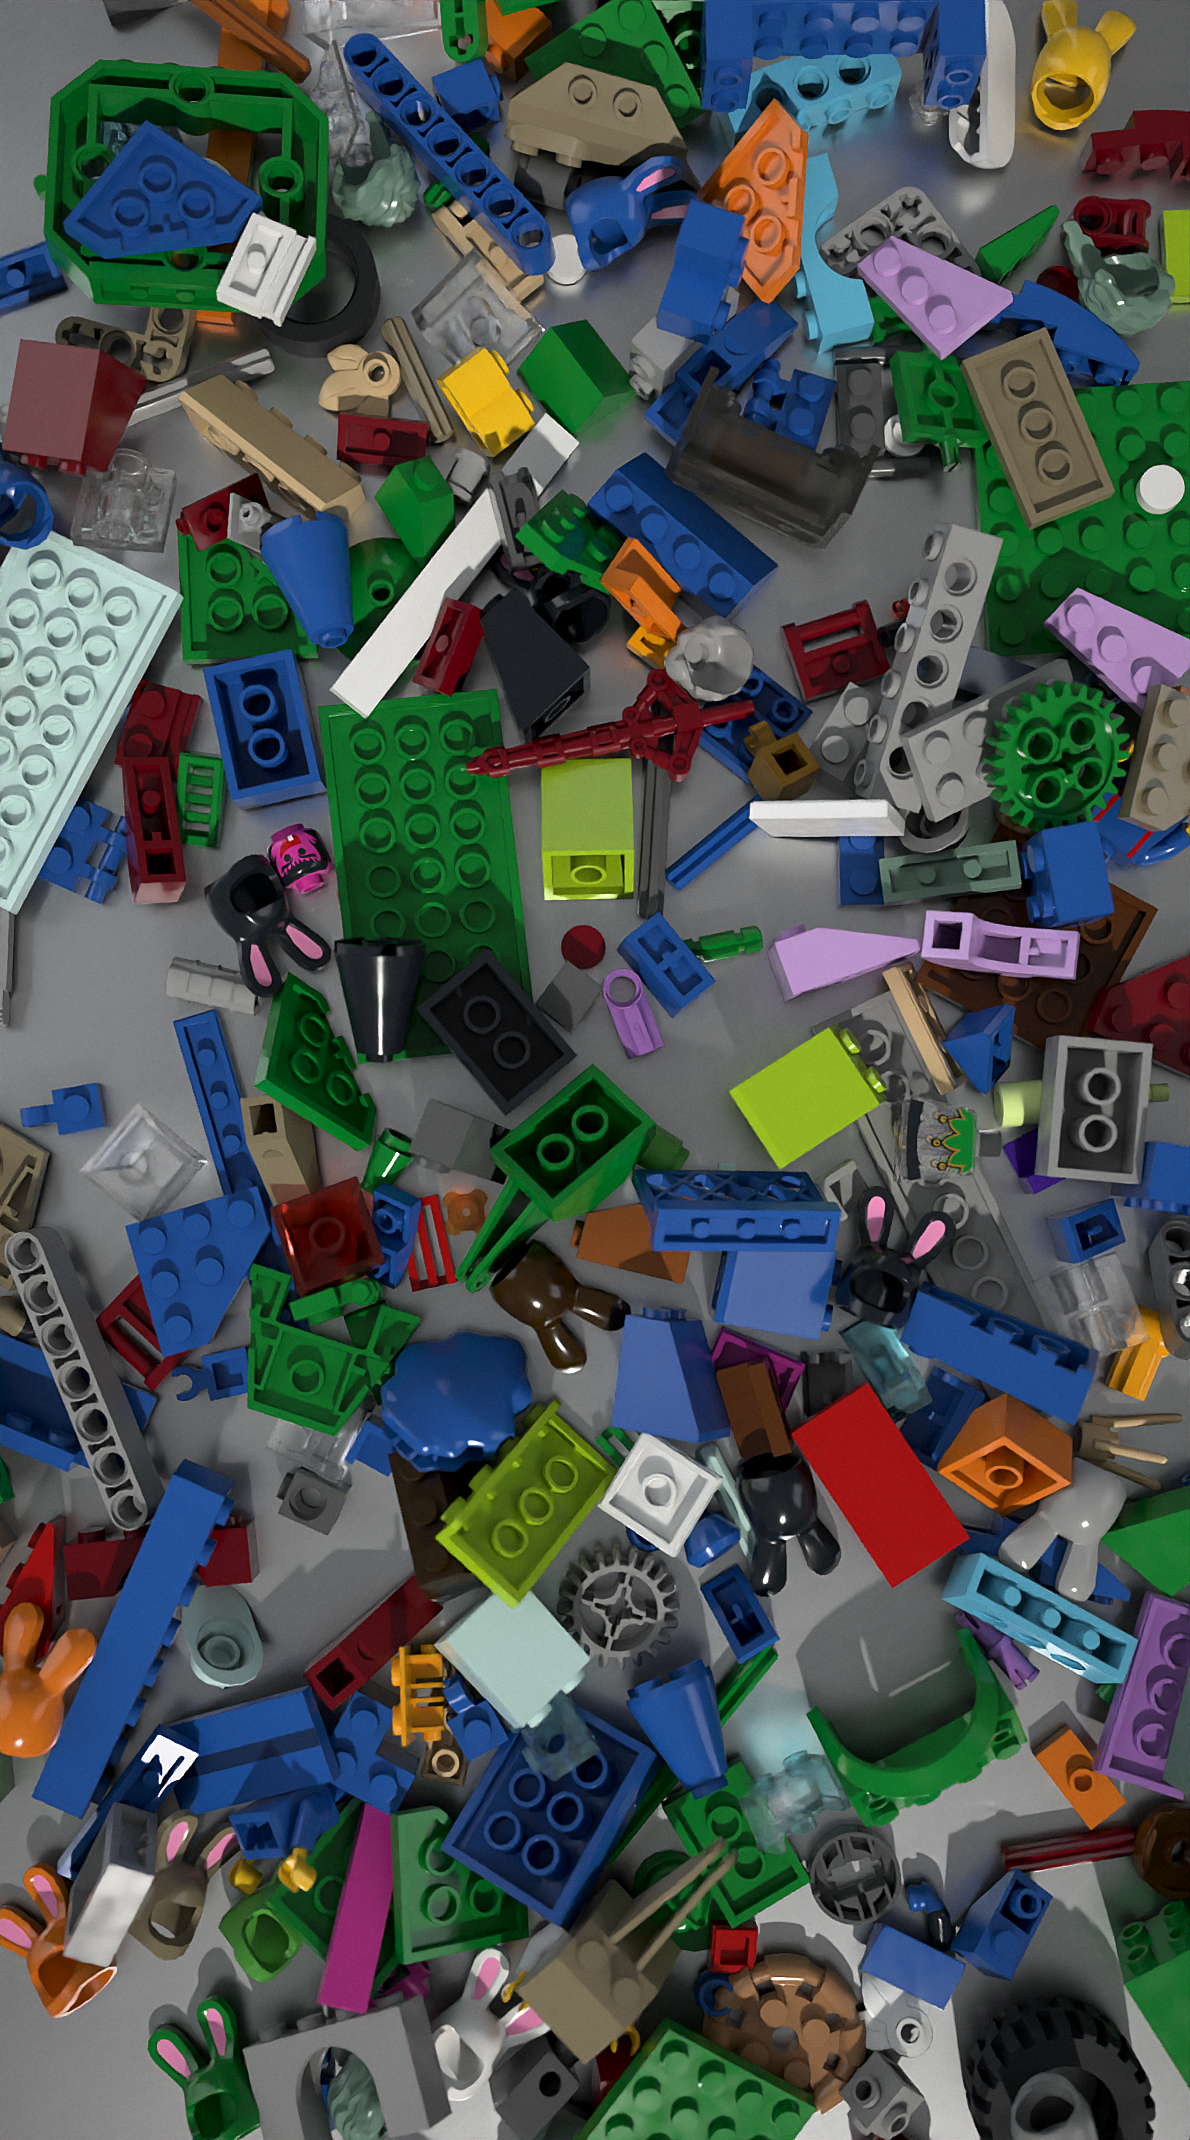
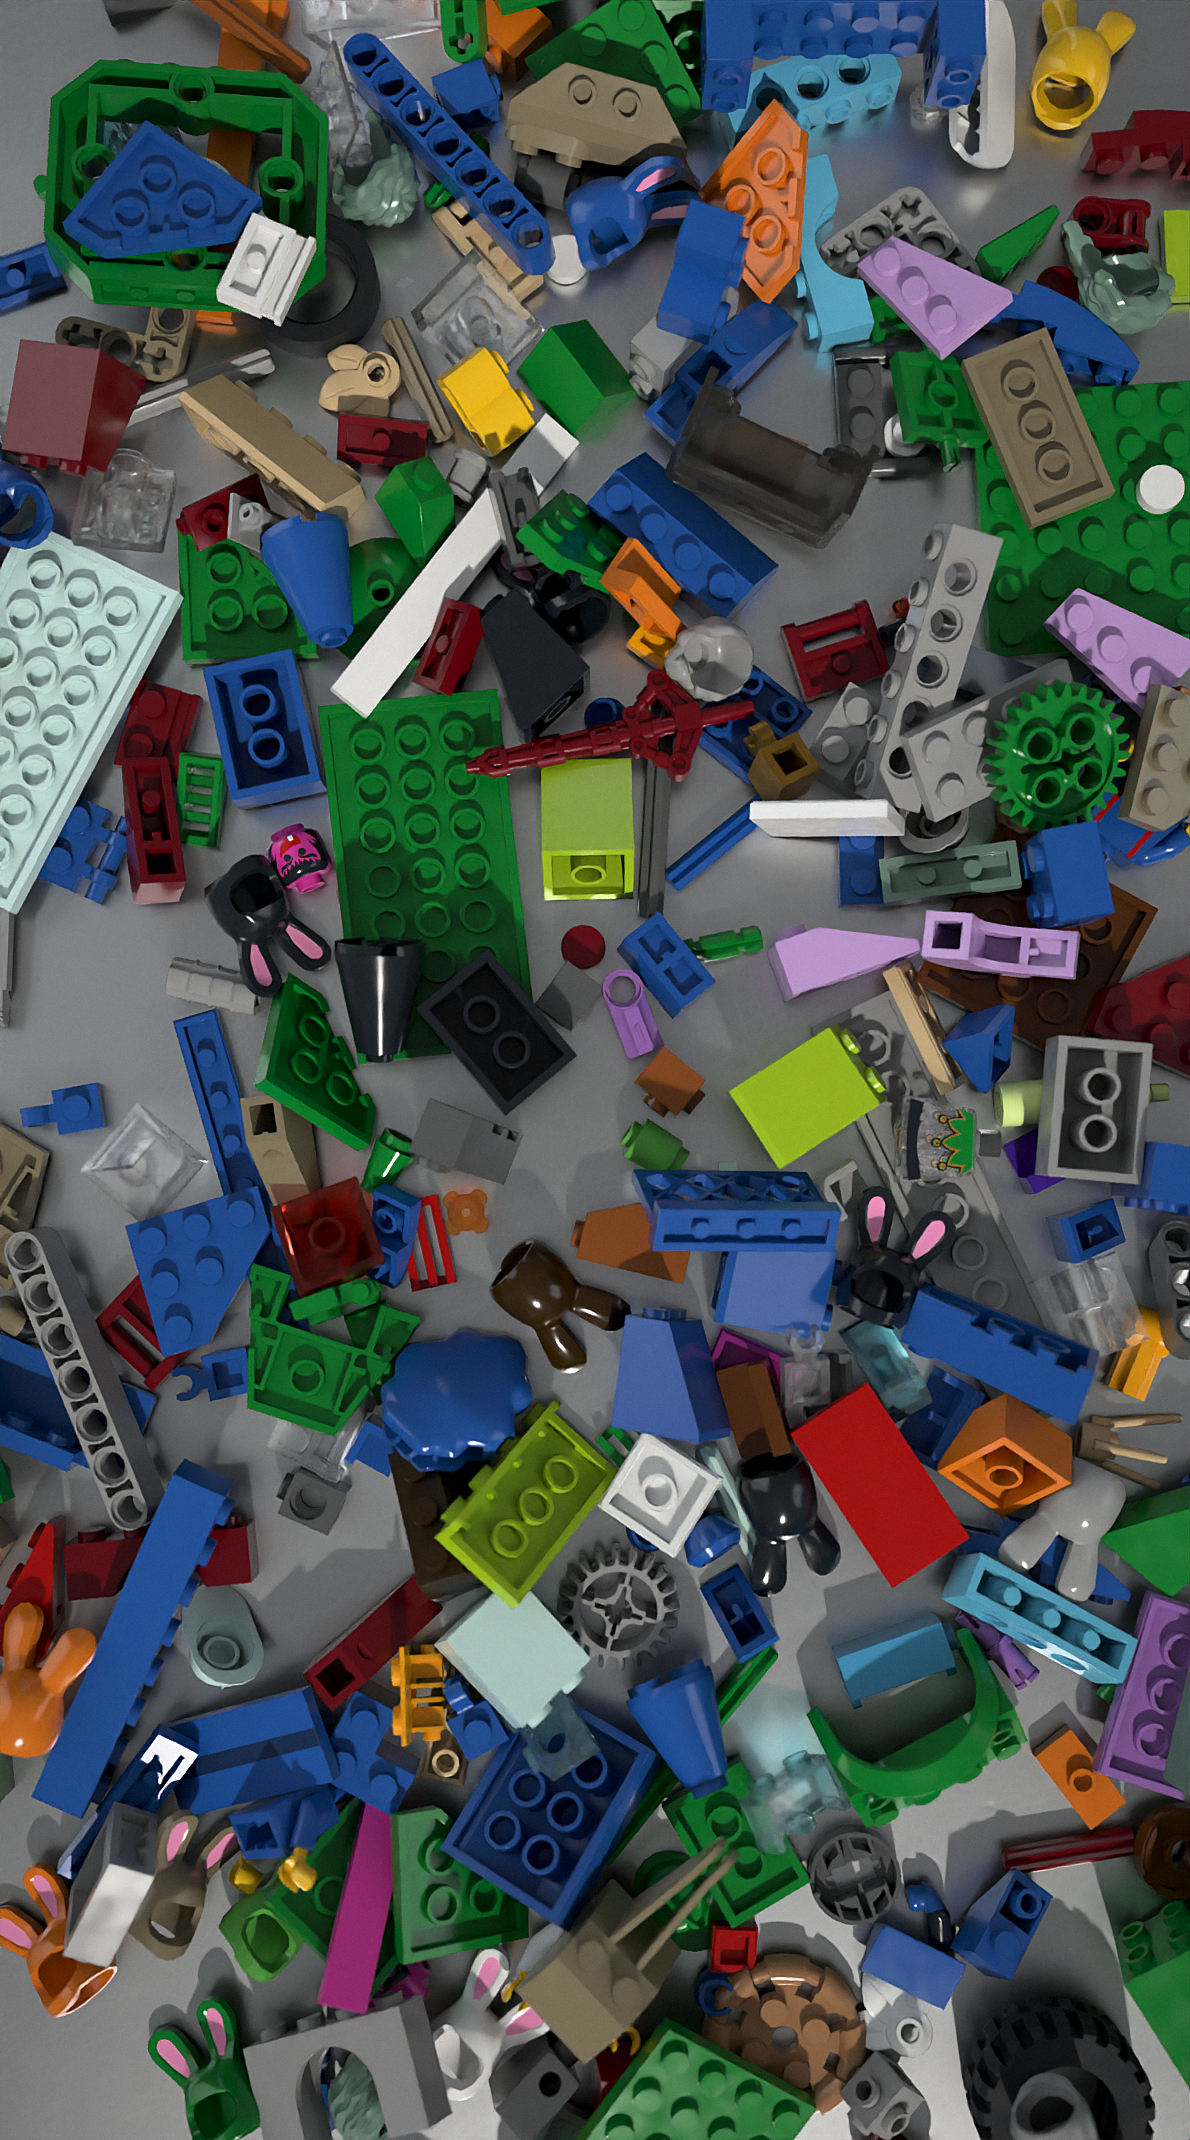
(563, 1161): green slope -> none
(603, 711): none -> blue plate
(670, 1085): none -> dark orange brick
(803, 400): blue plate -> none
(806, 1374): none -> clear plate
(895, 1656): none -> dark azure brick

